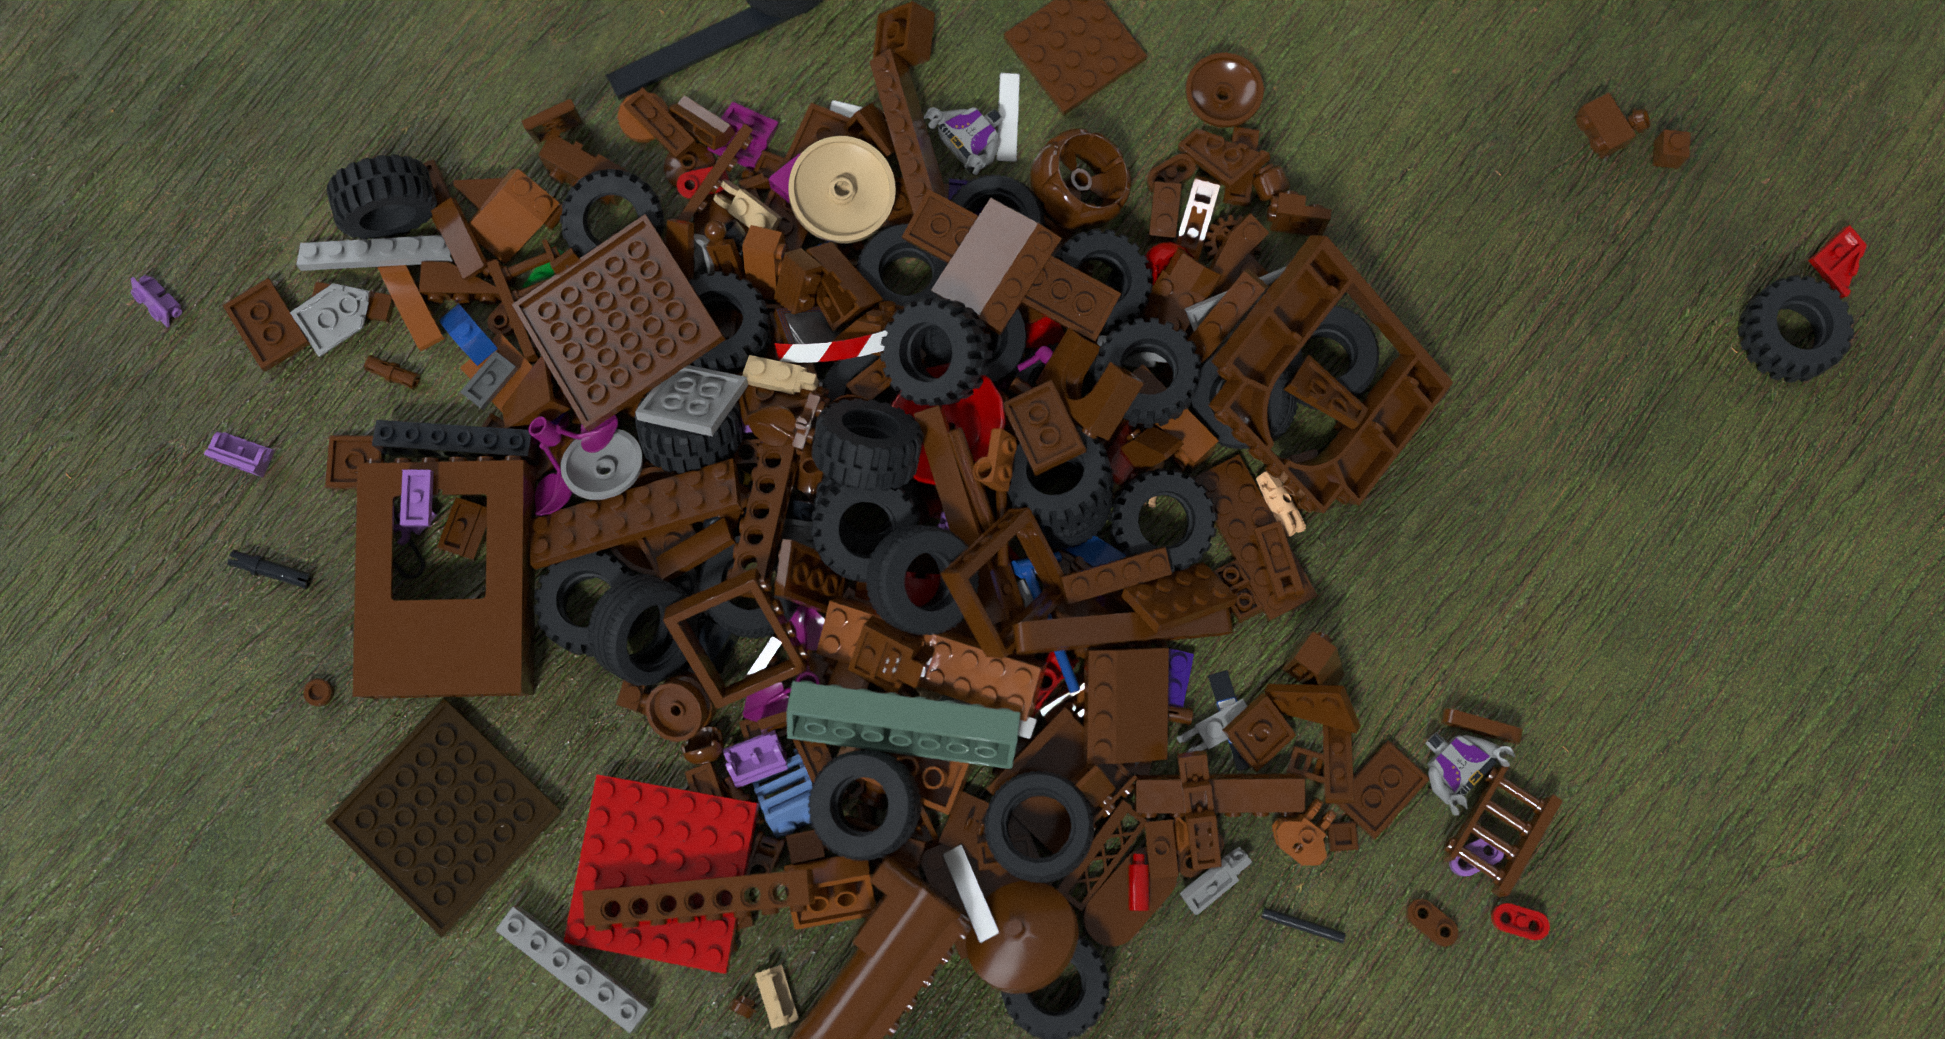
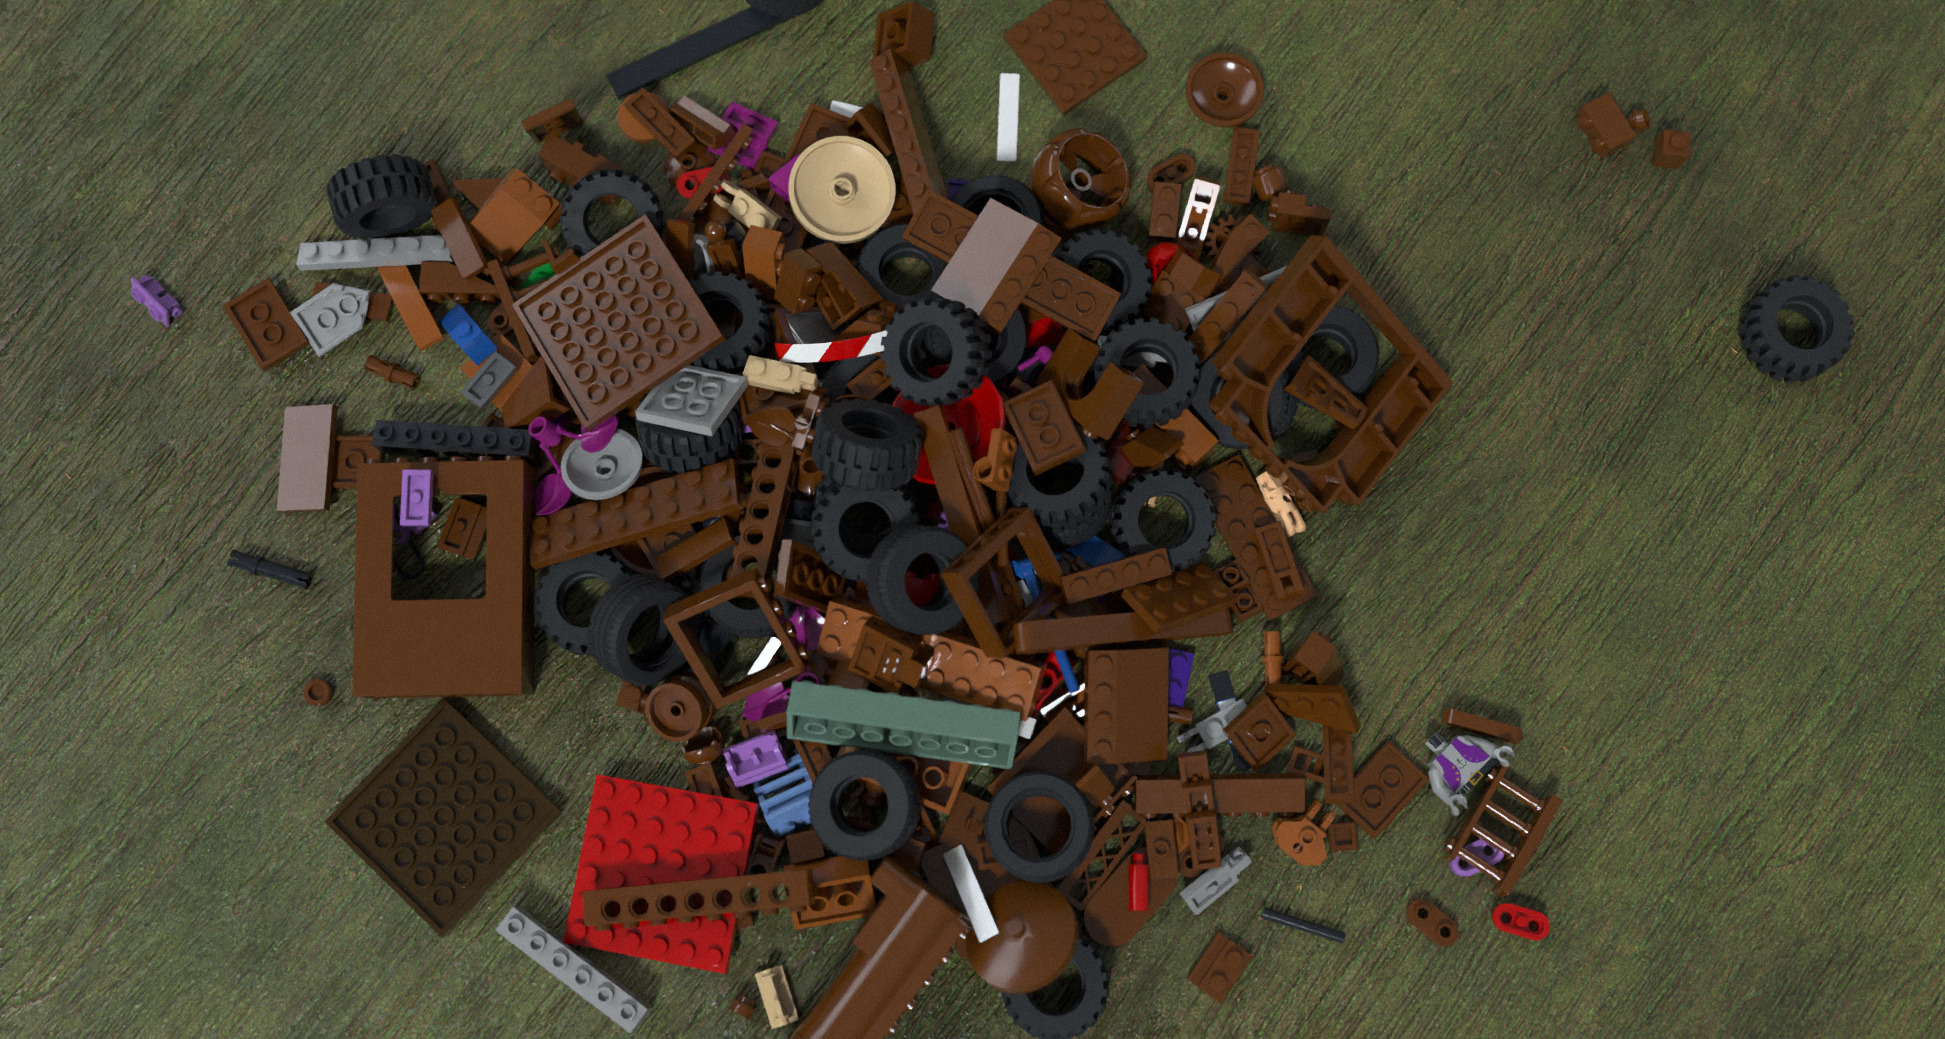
(239, 453): medium lavender hinge -> none
(307, 458): none -> tile
(968, 135): light grey torso -> none
(1219, 967): none -> reddish brown plate
(1221, 159): reddish brown wing -> none
(1272, 657): none -> dark orange pin
(1840, 259): red wing -> none

